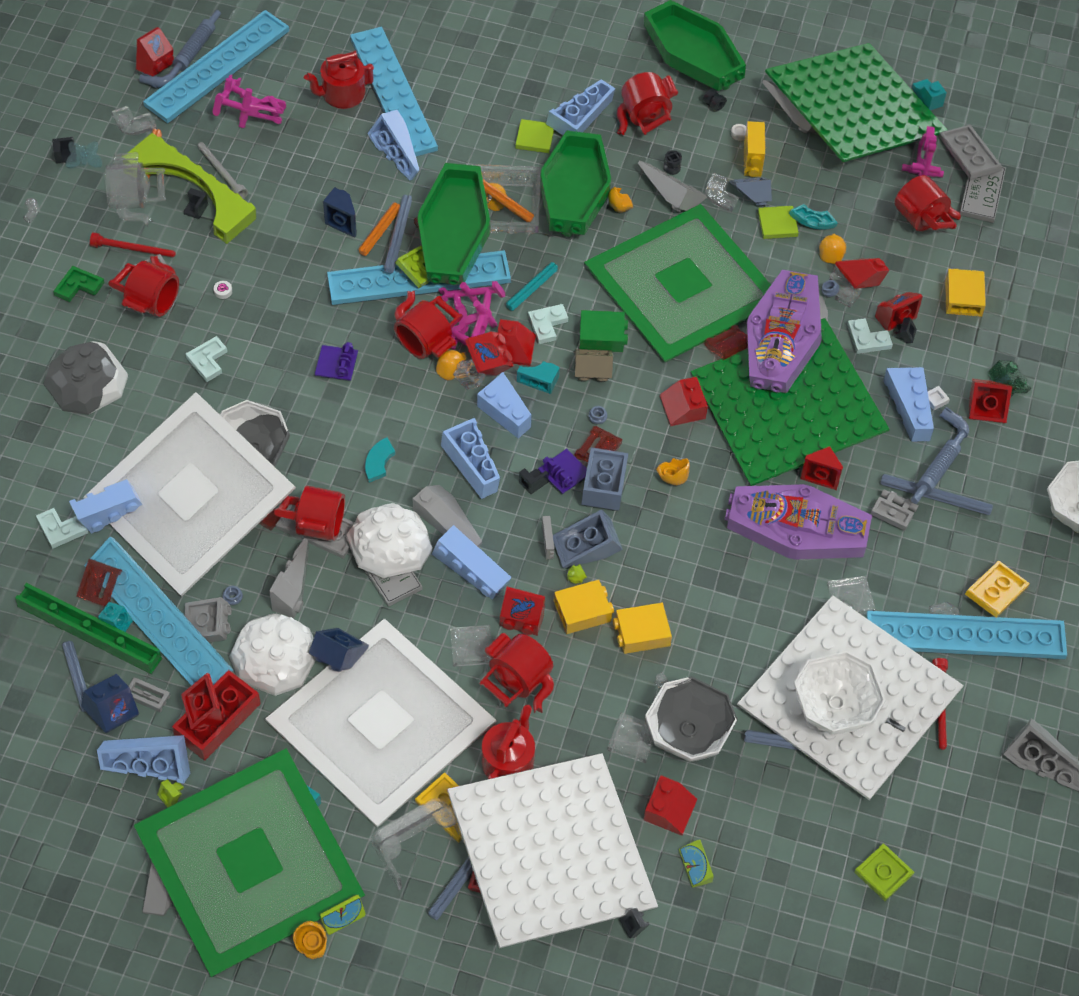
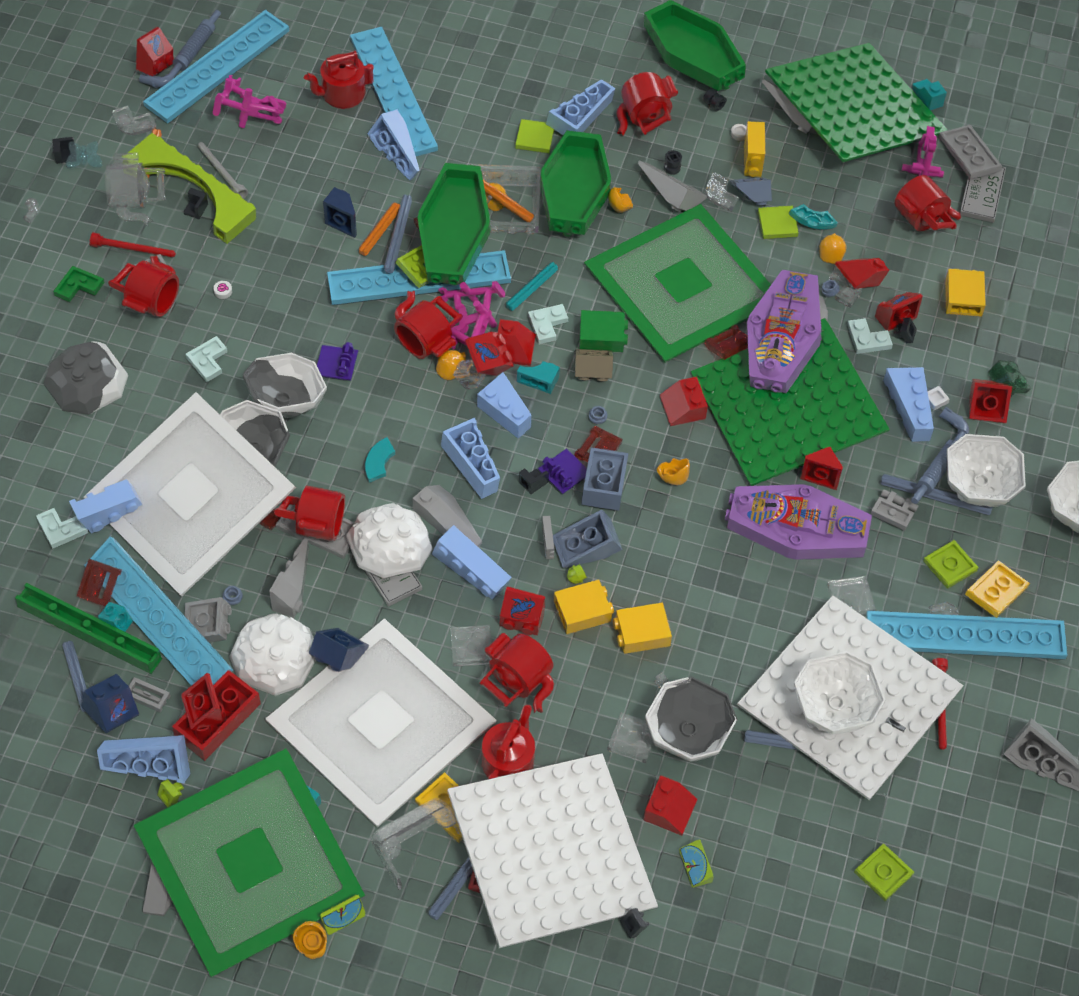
(285, 383): none -> rock
(950, 564): none -> lime tile
(985, 470): none -> white rock

